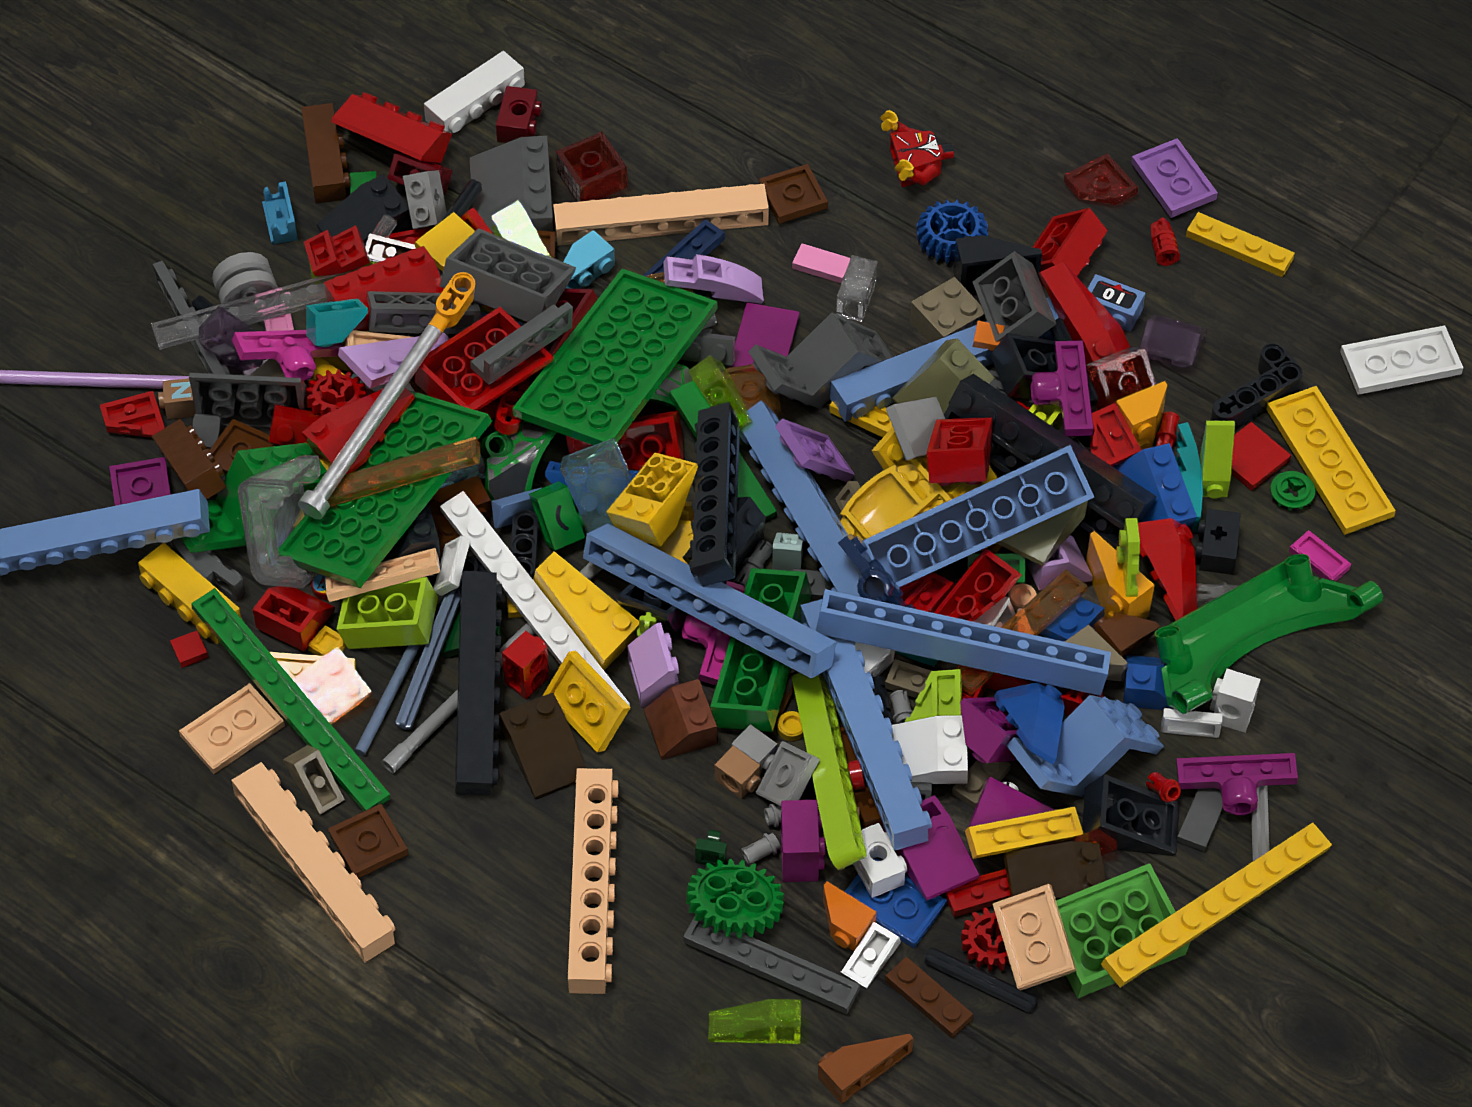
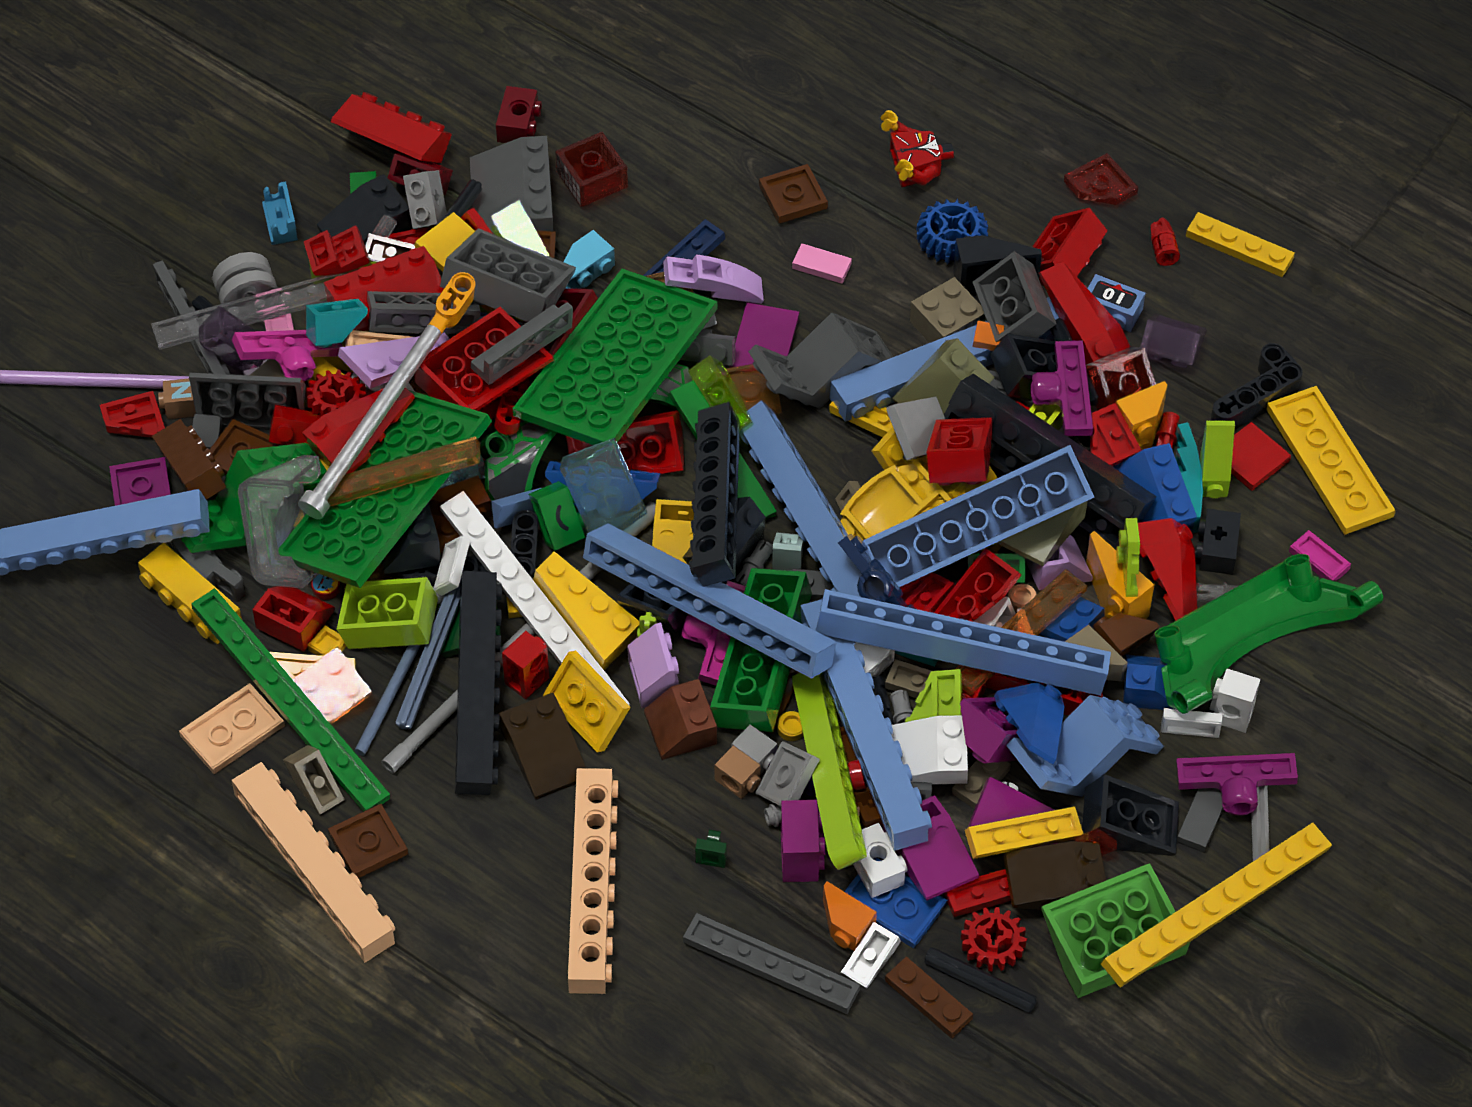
(189, 649): red tile -> none
(324, 153): reddish brown brick -> none
(388, 574): light nougat tile -> none
(474, 93): white brick -> none
(654, 499): yellow slope -> none
(661, 213): light nougat brick -> none
(734, 898): green gear -> none
(757, 1022): clear neon green slope -> none
(761, 848): light grey pin -> none
(814, 451): medium lavender plate -> none
(857, 288): clear brick -> none
(861, 1063): dark orange slope -> none
(1034, 937): light nougat tile -> none
(1166, 788): red pin -> none
(1174, 177): medium lavender plate -> none
(1296, 481): green gear -> none
(1401, 360): white plate -> none

